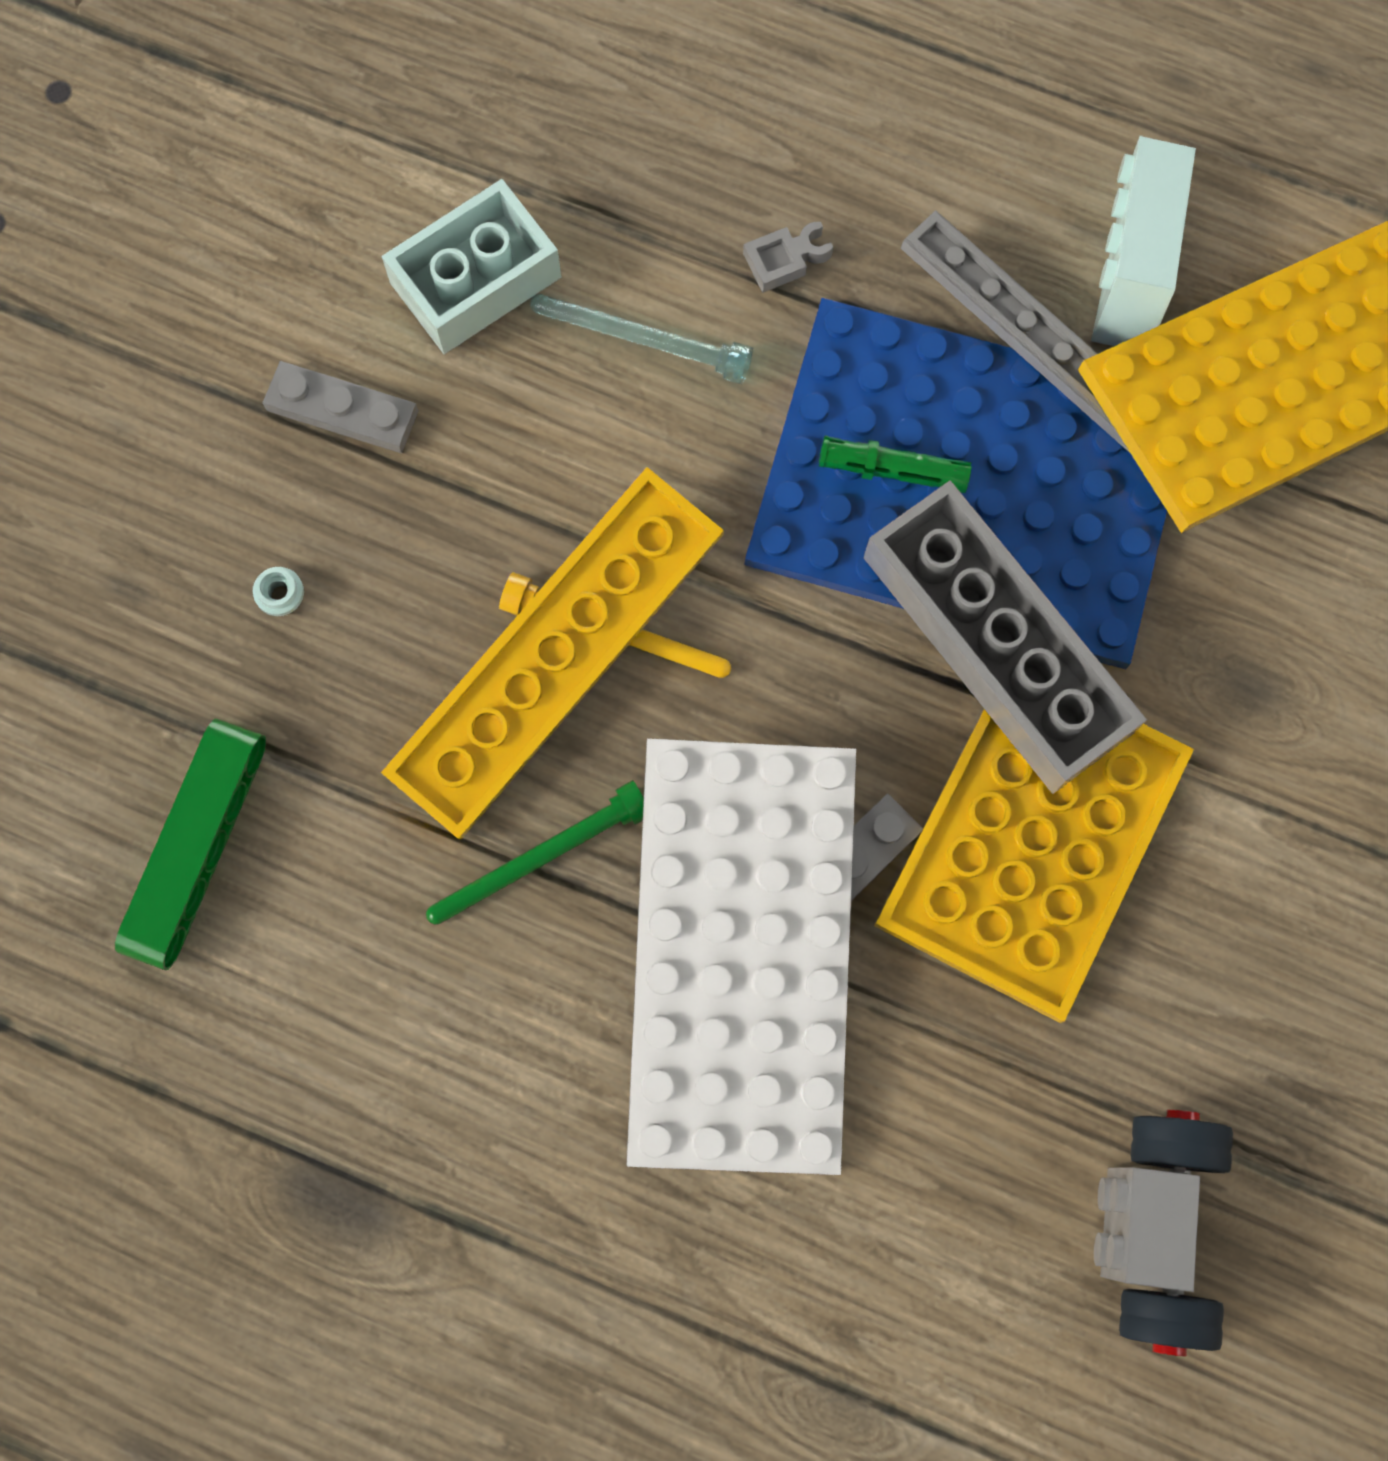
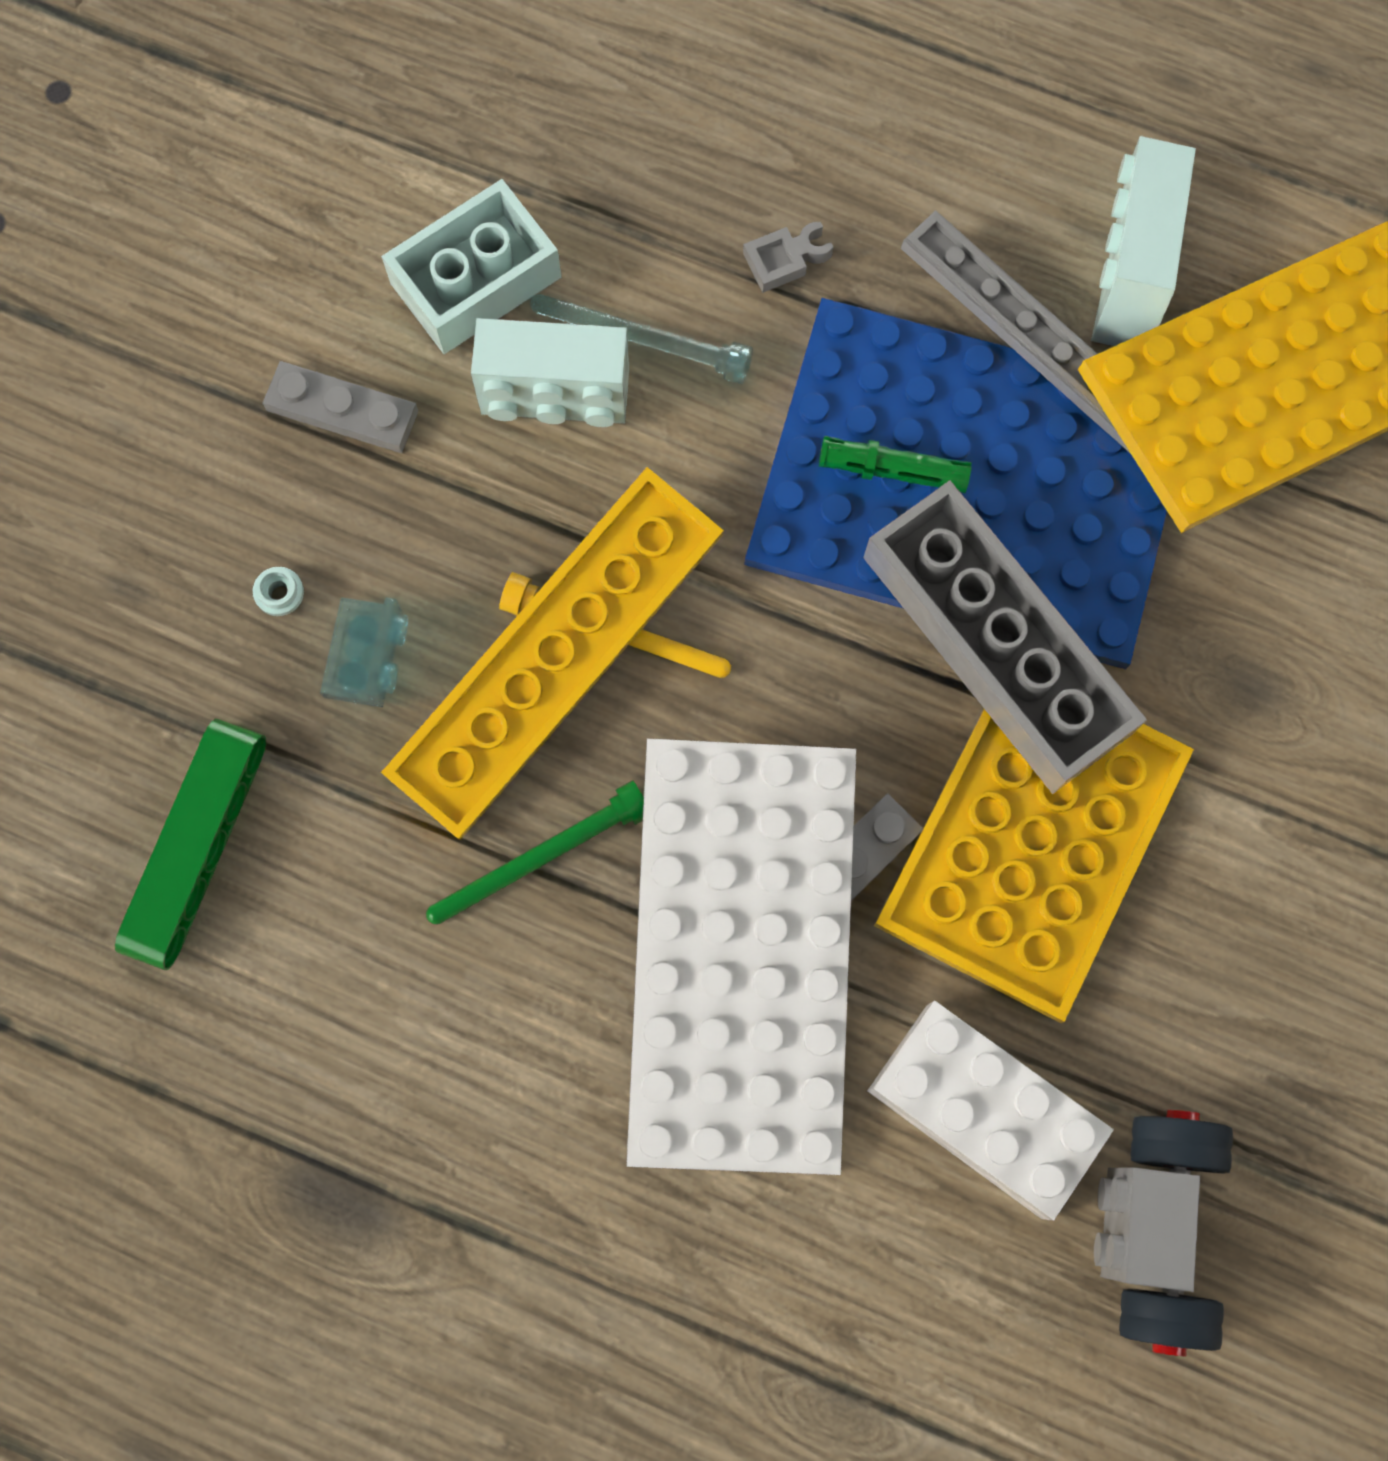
(363, 651): none -> clear light blue bracket
(551, 371): none -> light aqua brick
(990, 1111): none -> white brick

